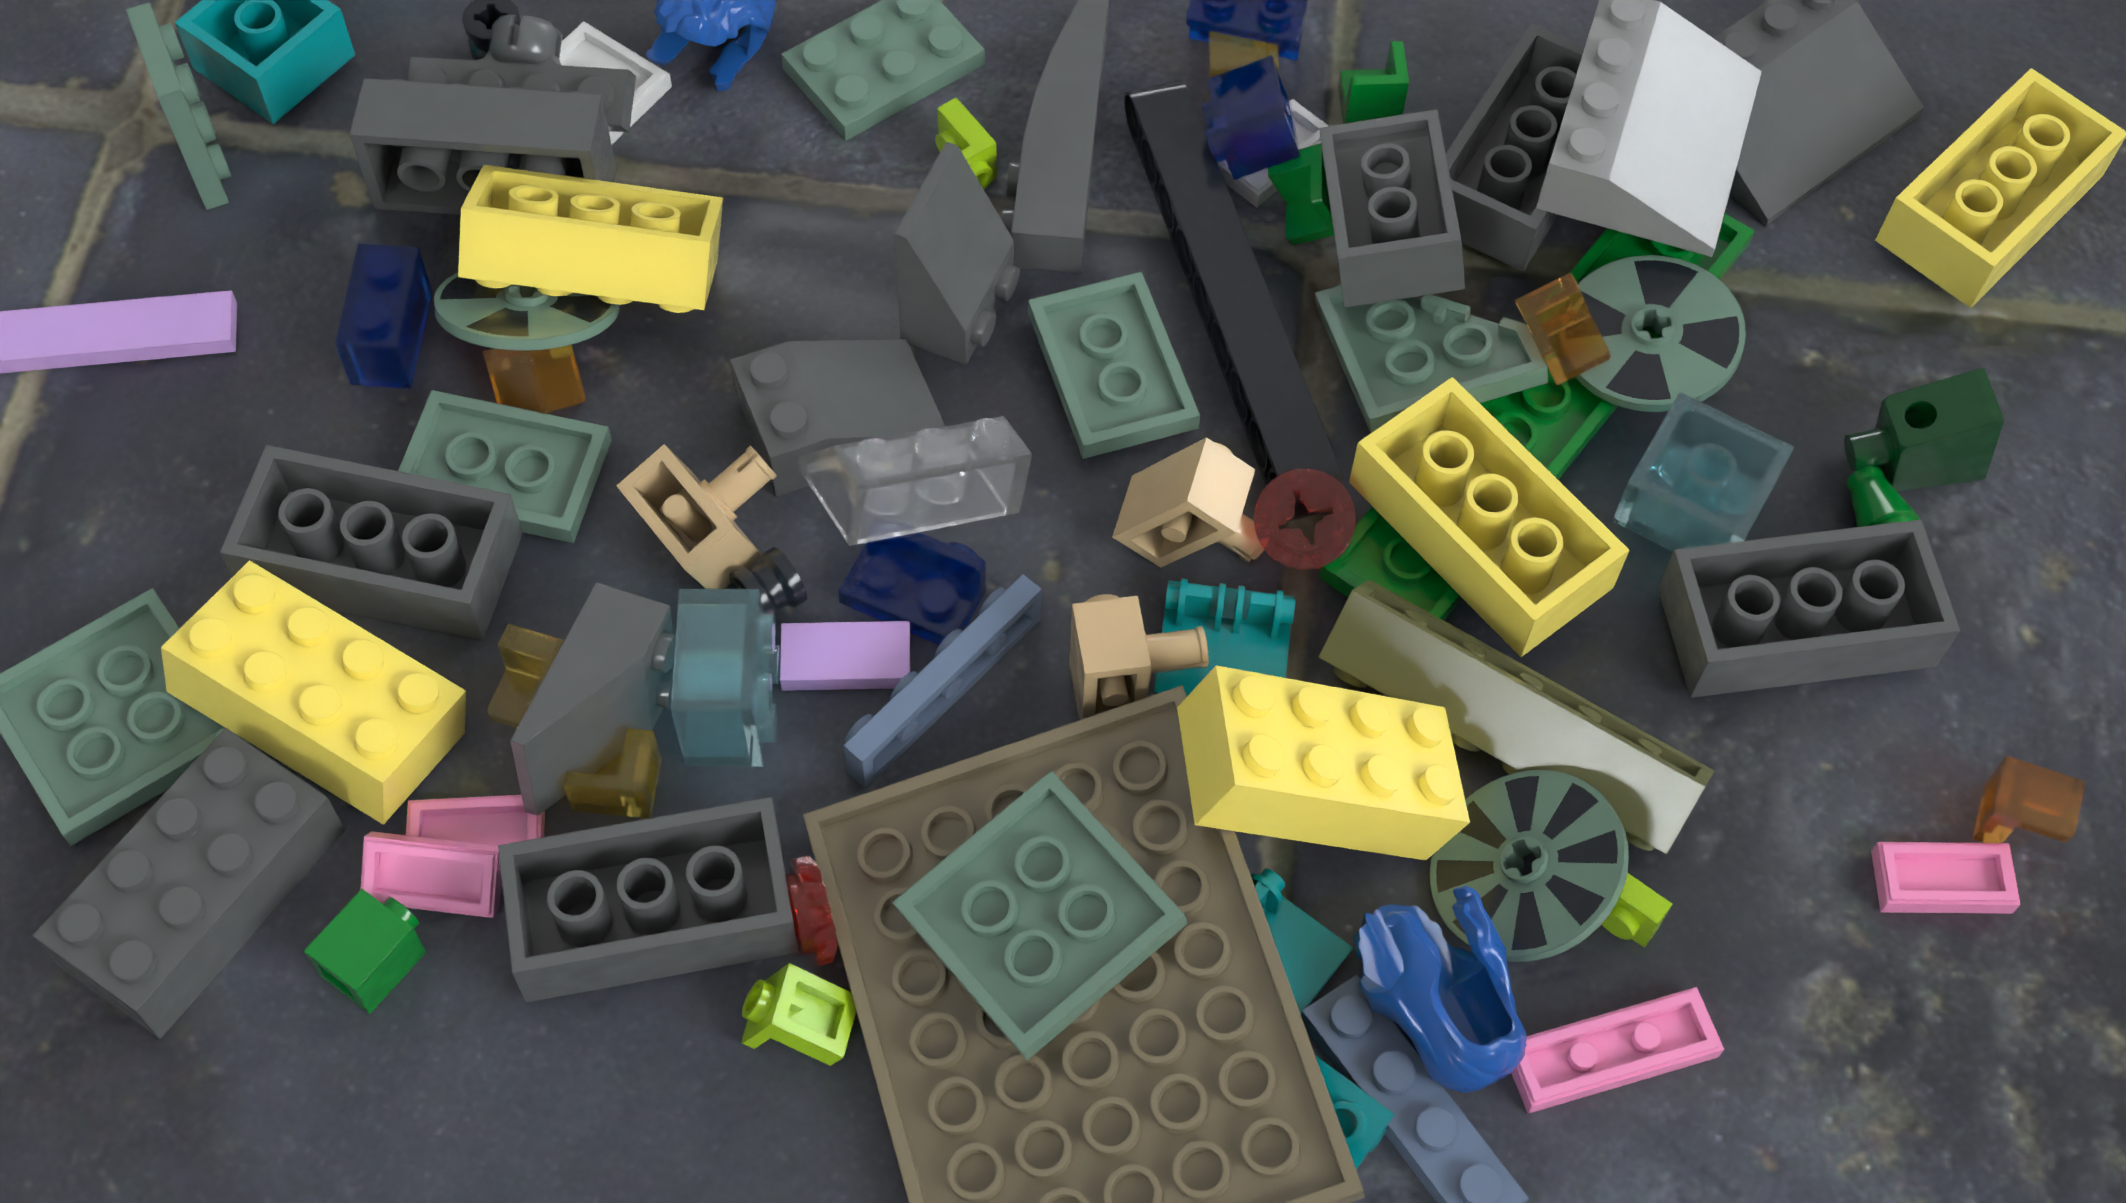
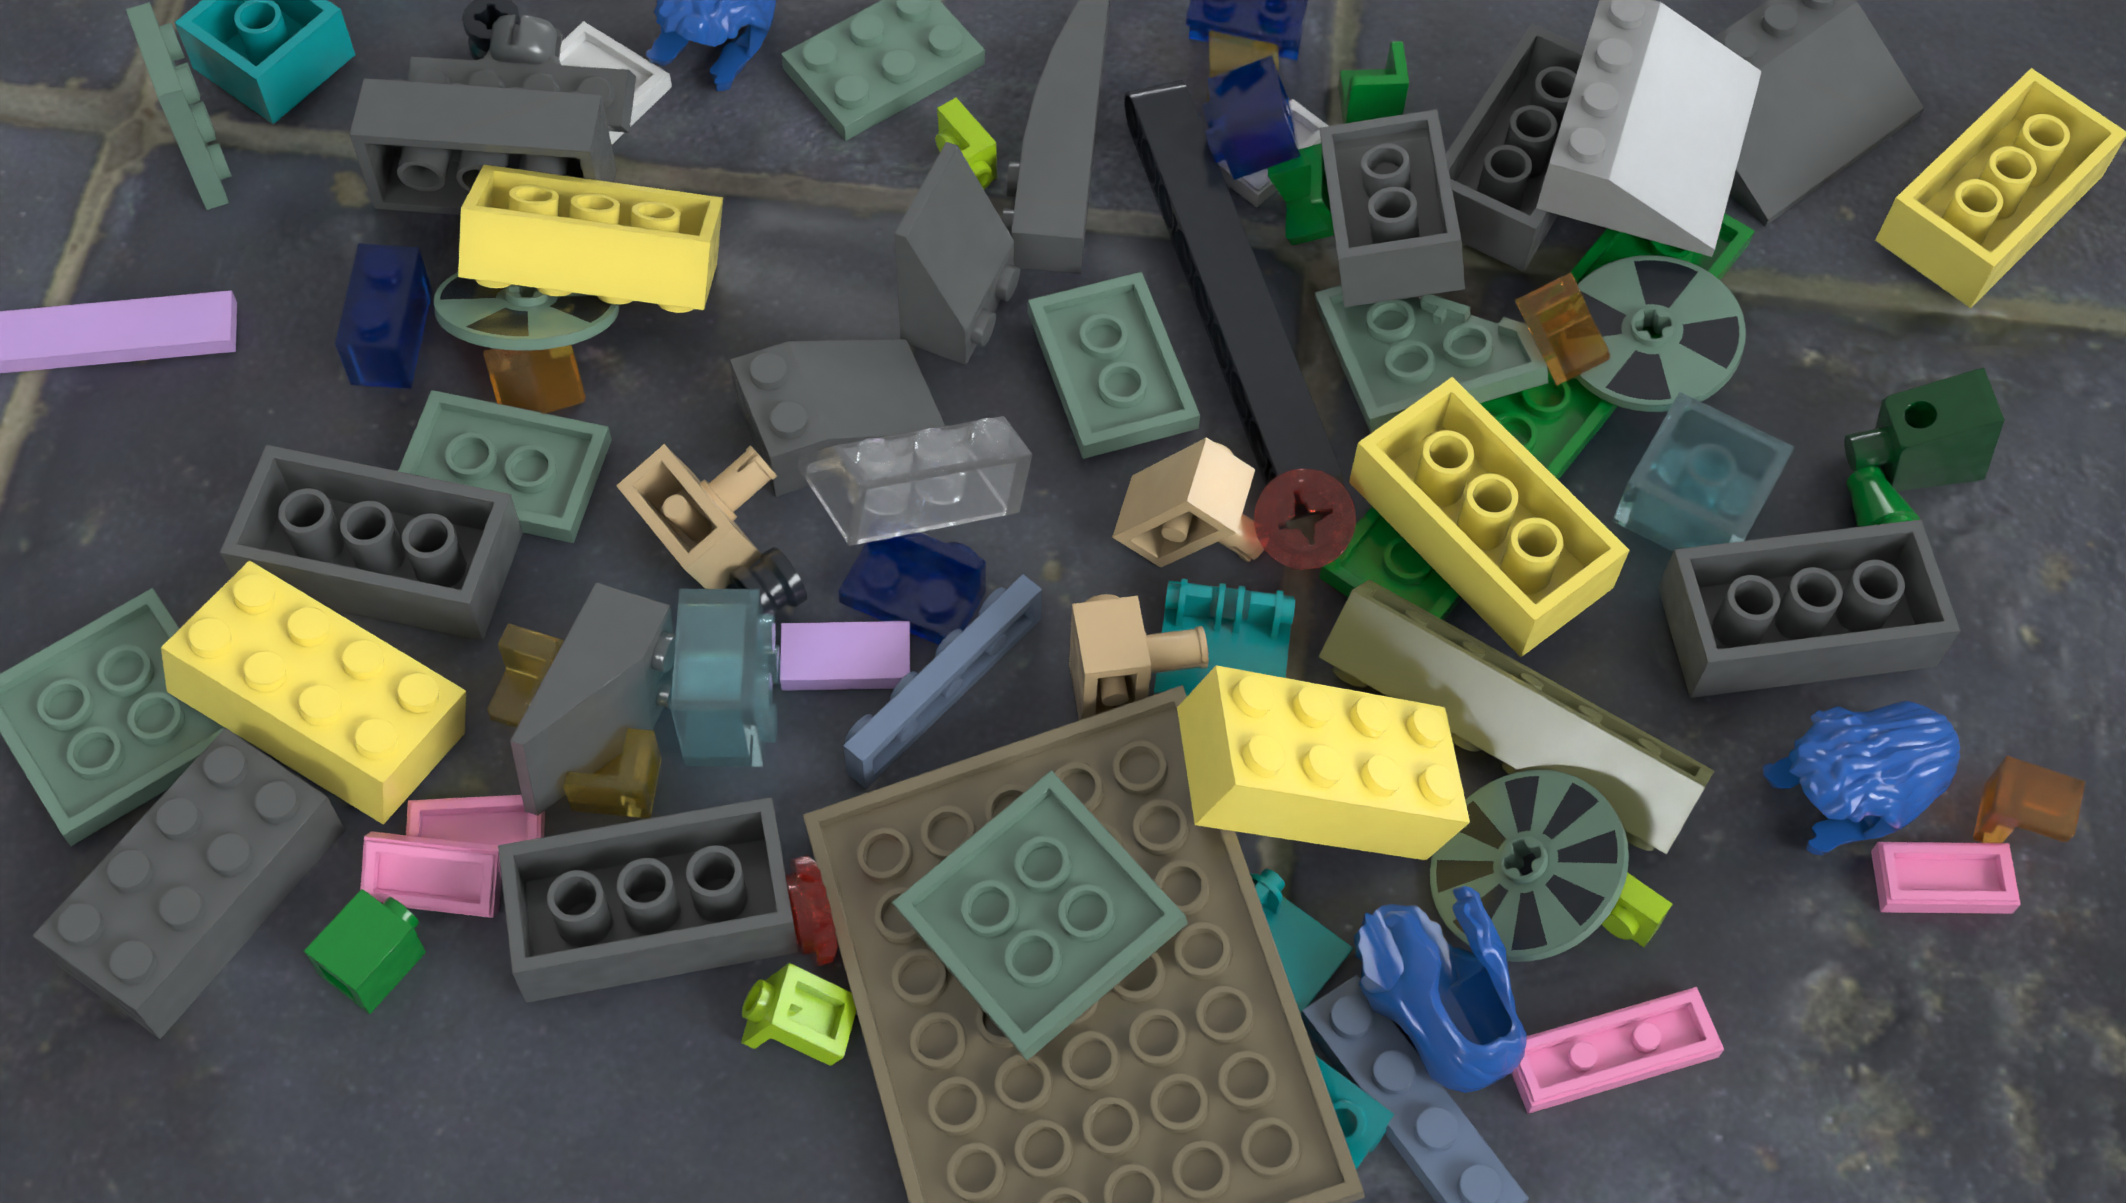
(1869, 770): none -> blue hair

